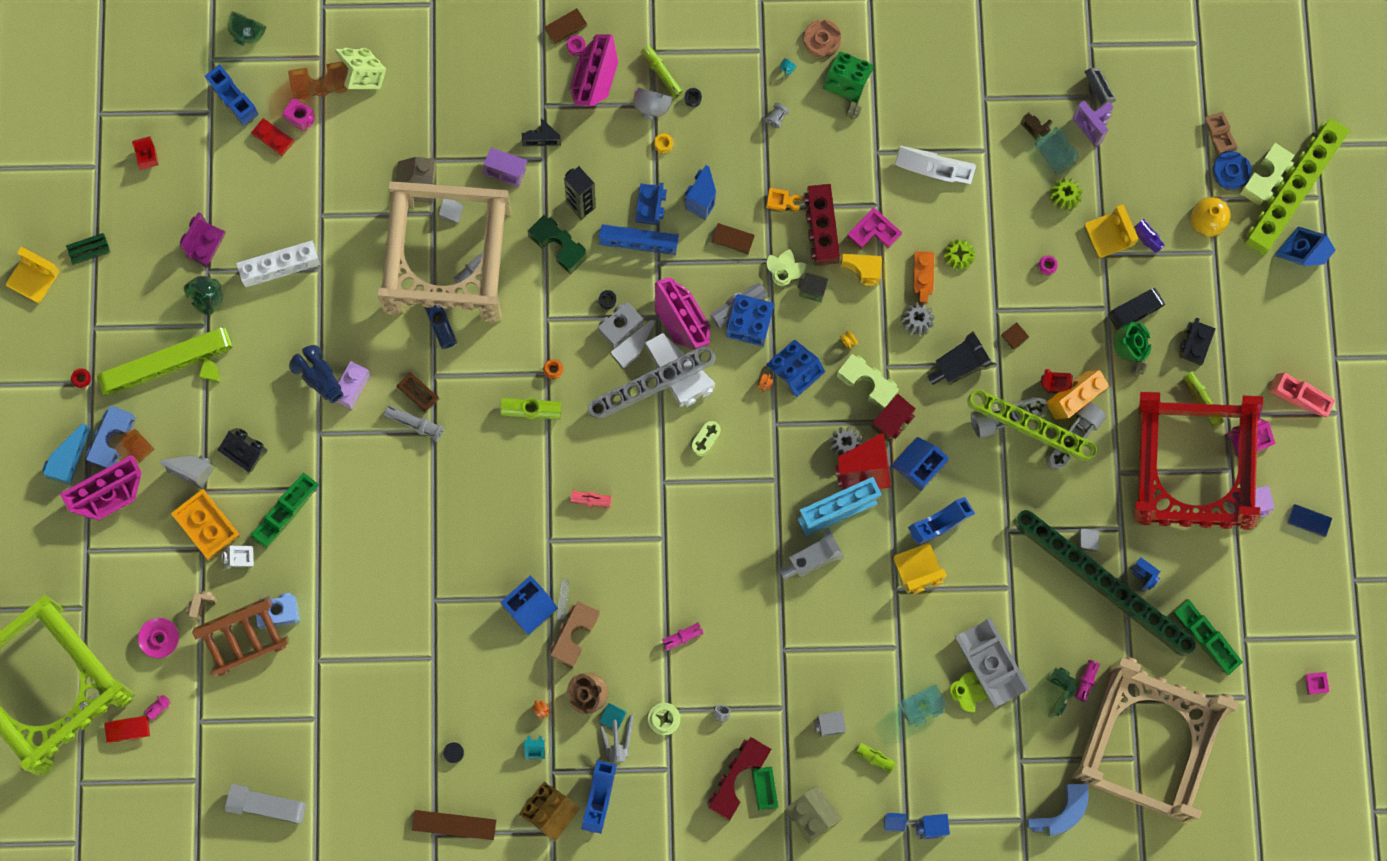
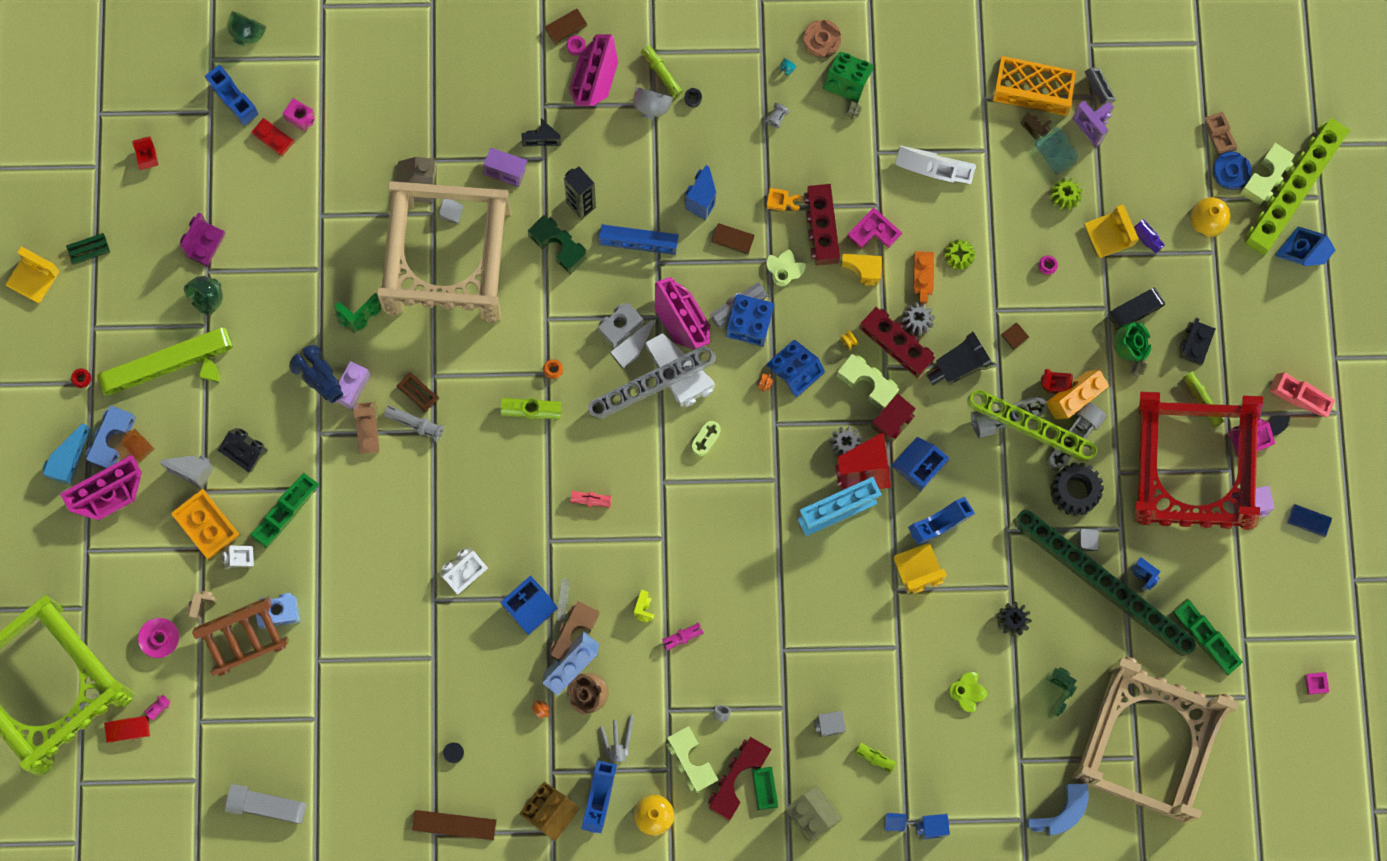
(278, 264): white brick -> none
(303, 86): clear orange arch -> none
(359, 319): none -> green bracket
(364, 68): yellowish green bracket -> none
(367, 427): none -> medium nougat bracket
(442, 329): dark blue piece -> none
(462, 570): none -> white bracket
(468, 270): light grey axle -> none
(534, 748): teal tile -> none
(562, 672): none -> medium blue arch
(611, 303): black bush -> none
(613, 713): teal slope -> none
(643, 603): none -> neon yellow bracket
(649, 204): blue bracket -> none
(653, 815): none -> yellow cylinder
(661, 709): yellowish green gear -> none
(663, 143): yellow tile -> none
(698, 776): none -> yellowish green arch
(812, 287): clear smoke brick -> none
(813, 557): light grey piece -> none
(915, 366): none -> dark red brick
(929, 696): clear light blue brick -> none
(992, 663): light grey piece -> none
(1008, 623): none -> black gear
(1033, 98): none -> light orange fence
(1083, 474): none -> black tyre
(1087, 681): dark pink pin -> none
(1278, 424): none -> black tile

